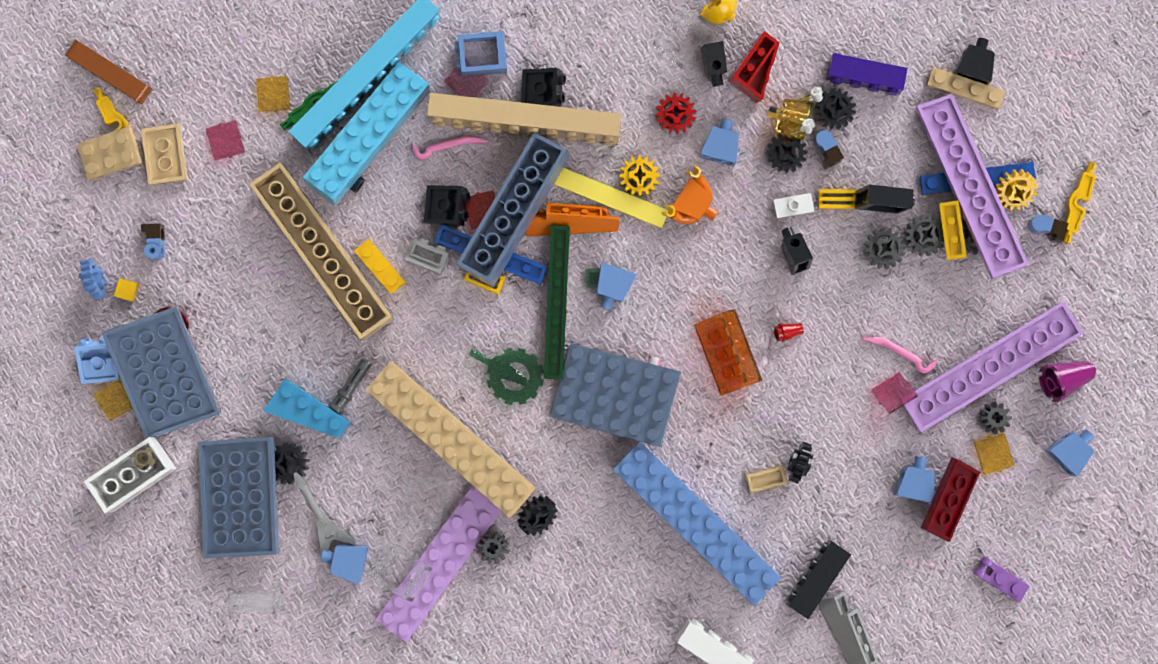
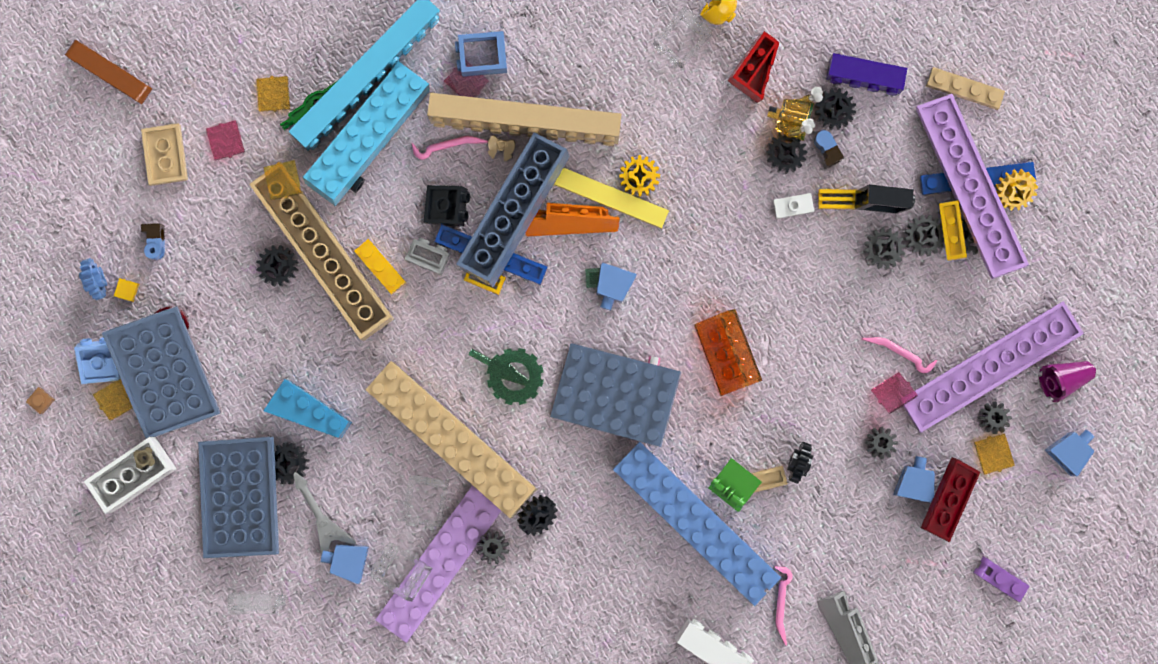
(40, 400): none -> medium nougat plate
(109, 111): yellow piece -> none
(109, 153): tan plate -> none
(269, 267): none -> black gear
(282, 180): none -> clear yellow piece
(345, 394): dark grey pin -> none
(478, 207): clear red piece -> none
(498, 144): none -> tan piece
(543, 86): black plate -> none
(556, 302): dark green plate -> none
(667, 114): red gear -> none
(693, 201): orange torso -> none
(715, 54): black torso -> none
(721, 144): medium blue torso -> none
(735, 485): none -> bright green hinge
(781, 601): none -> bright pink piece
(787, 331): red cone -> none
(795, 251): black torso -> none
(818, 579): black brick -> none
(880, 450): none -> dark grey gear
(976, 62): black torso -> none
(1048, 226): leg -> none
(1083, 193): yellow piece -> none

